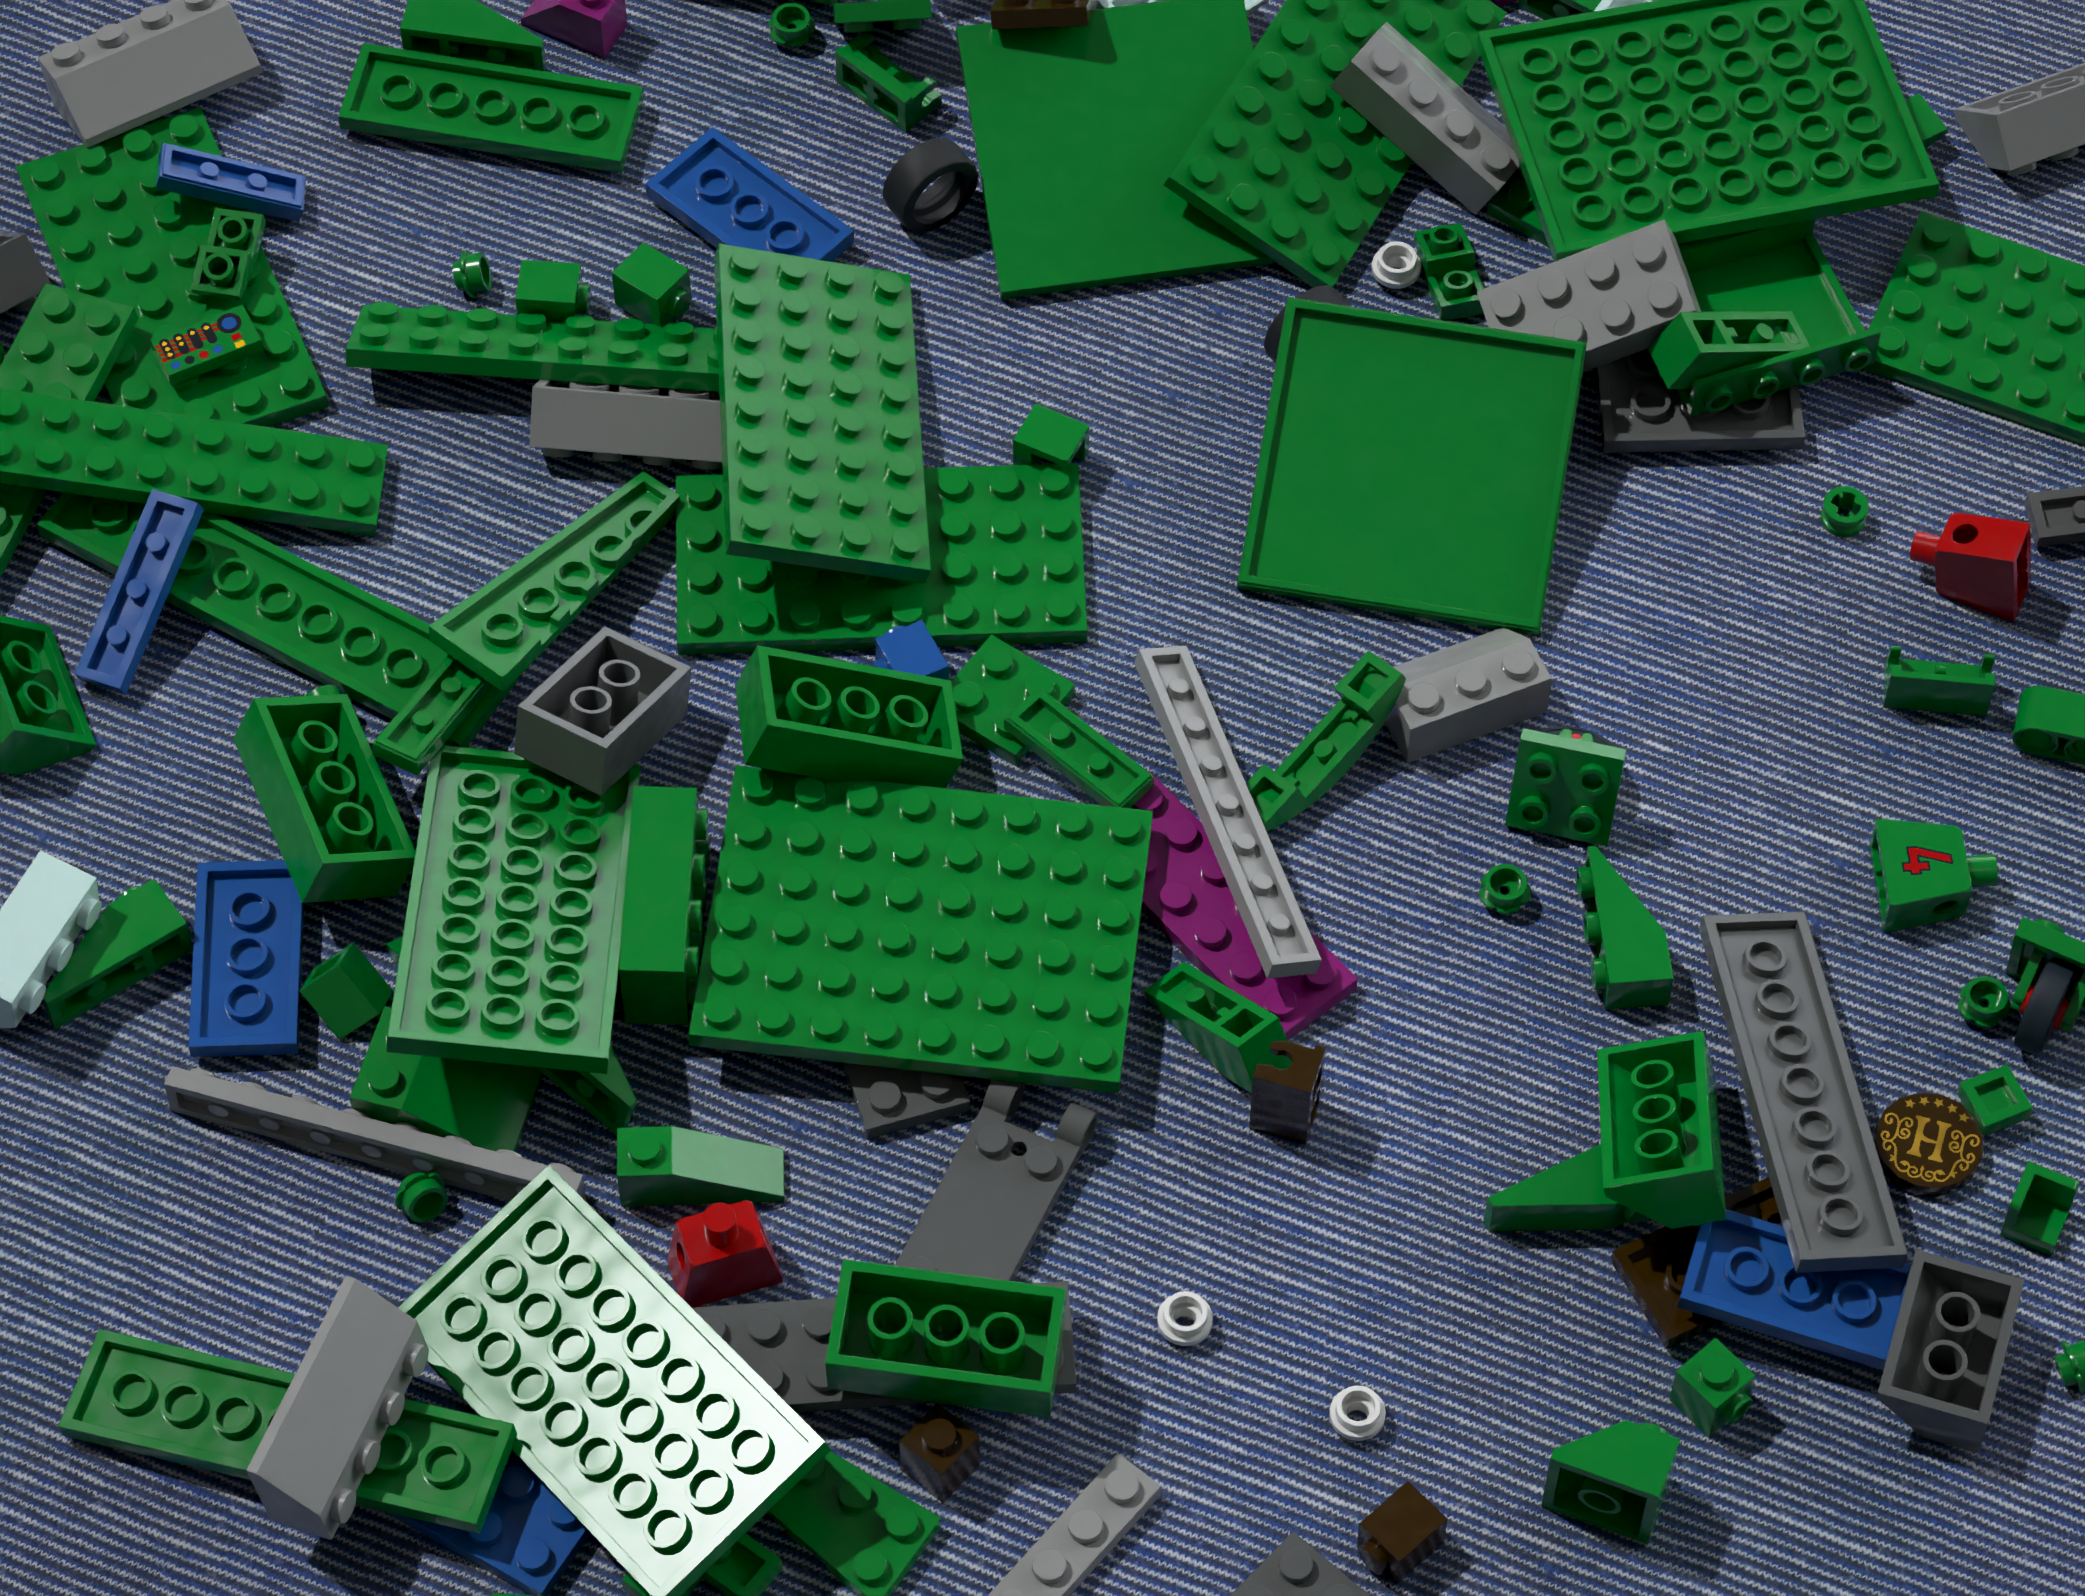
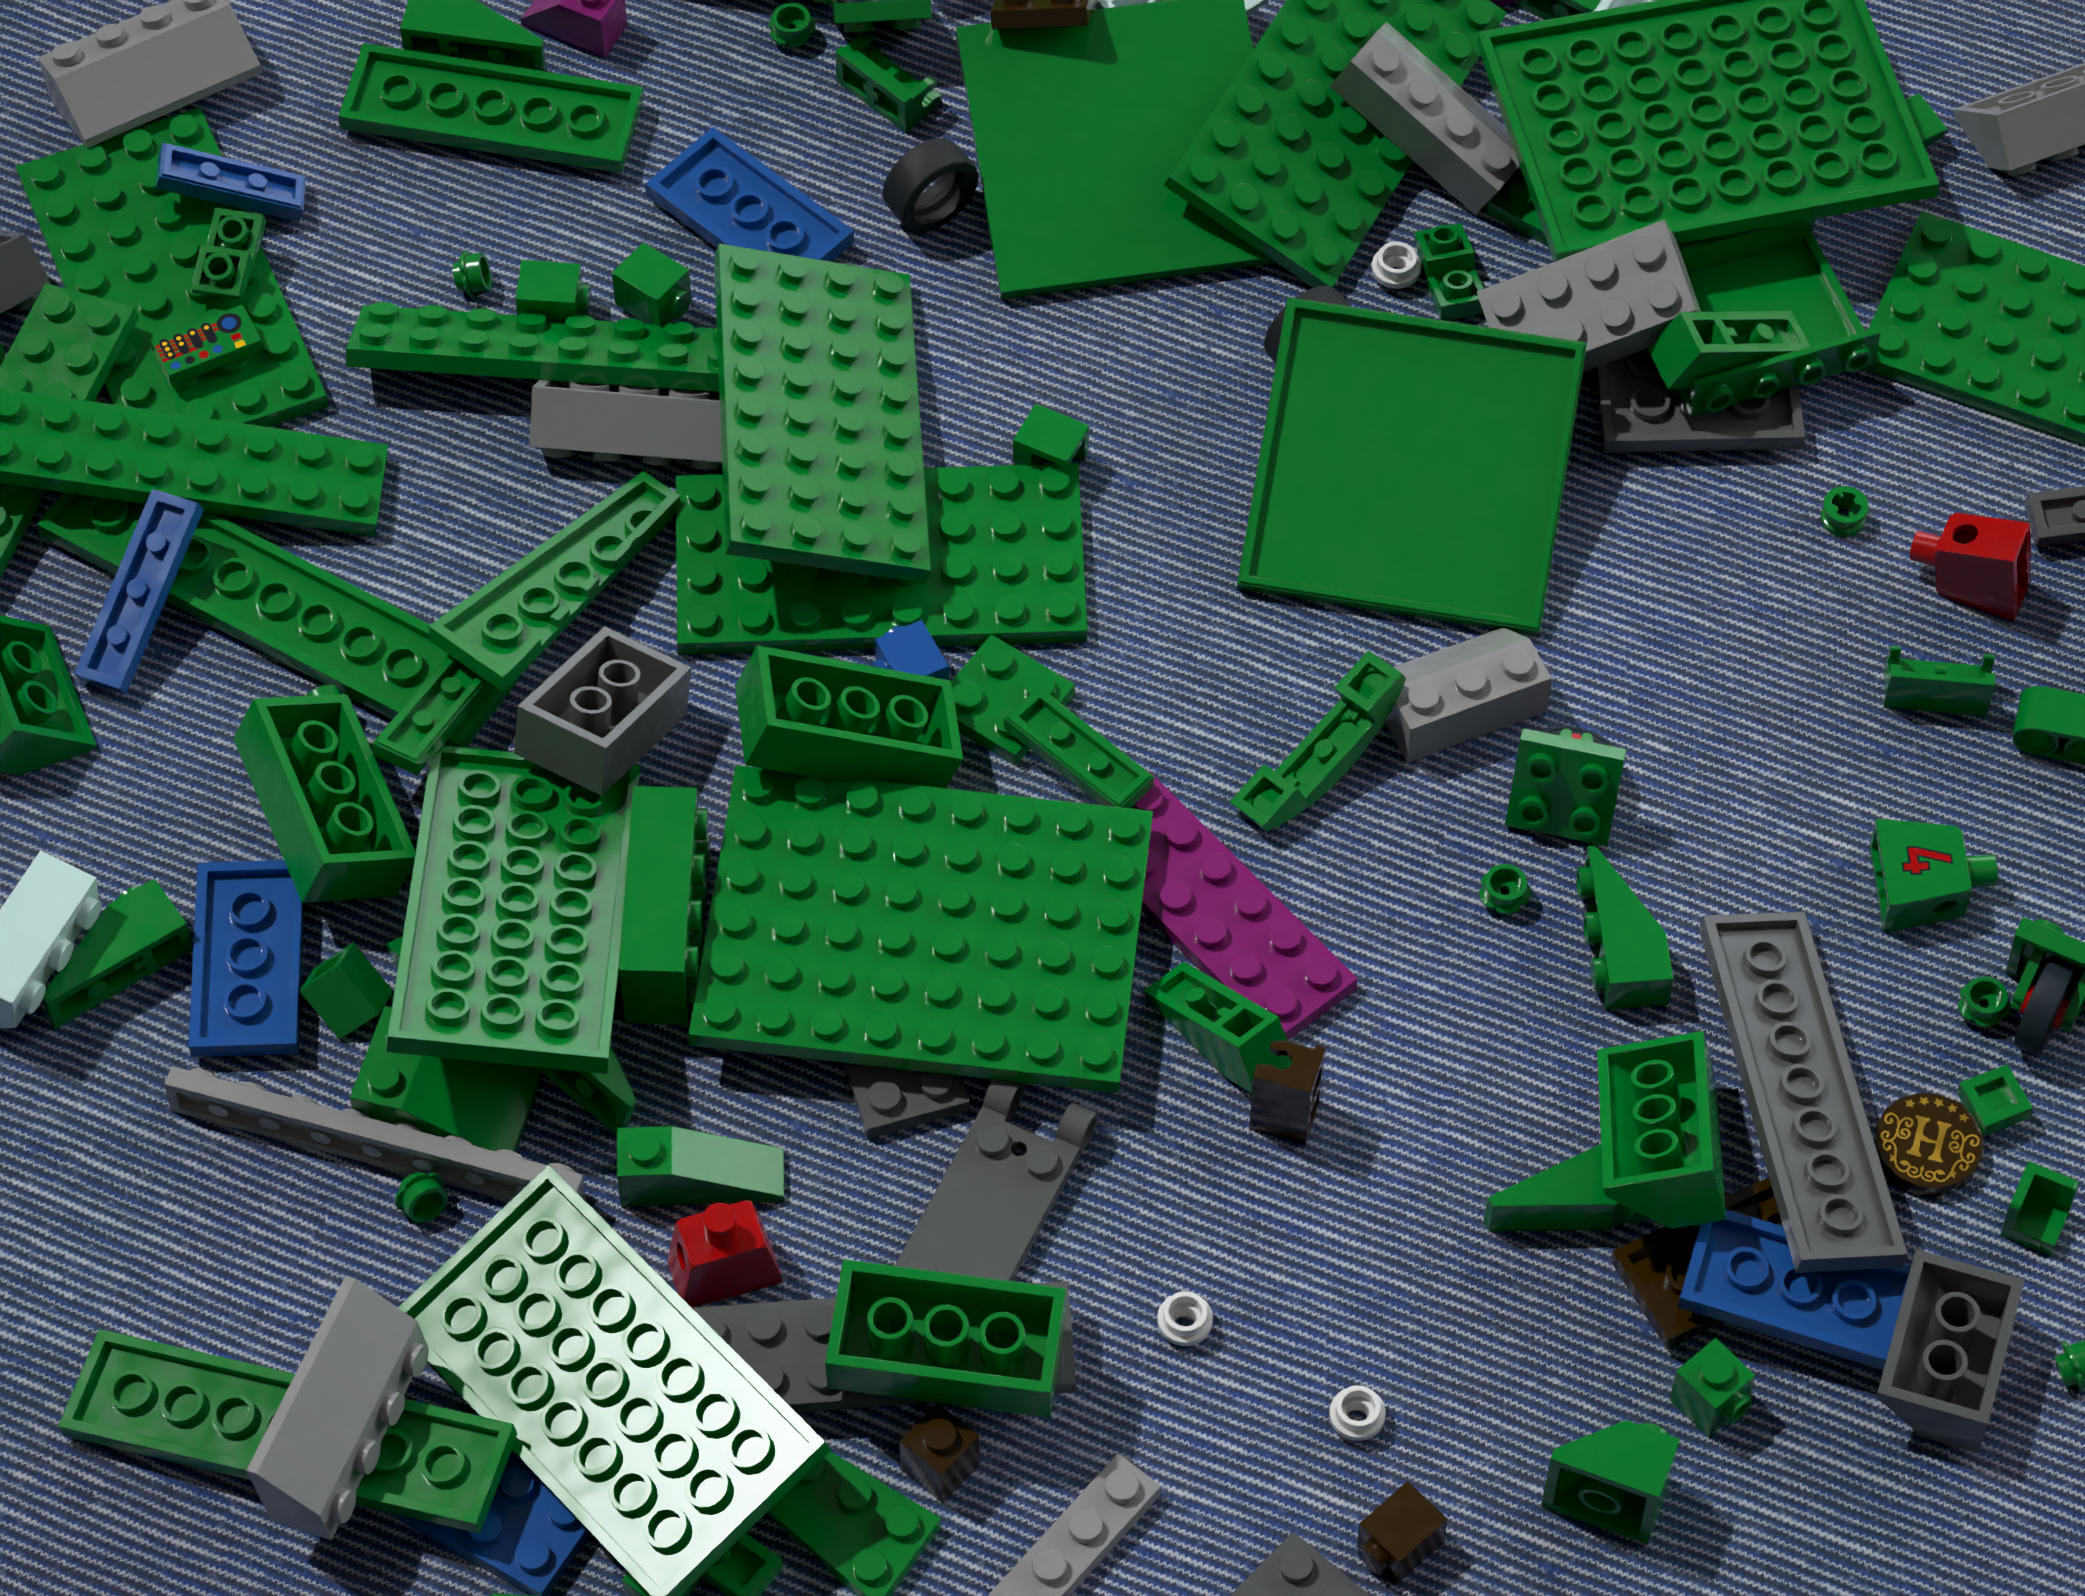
(1227, 812): light grey plate -> none

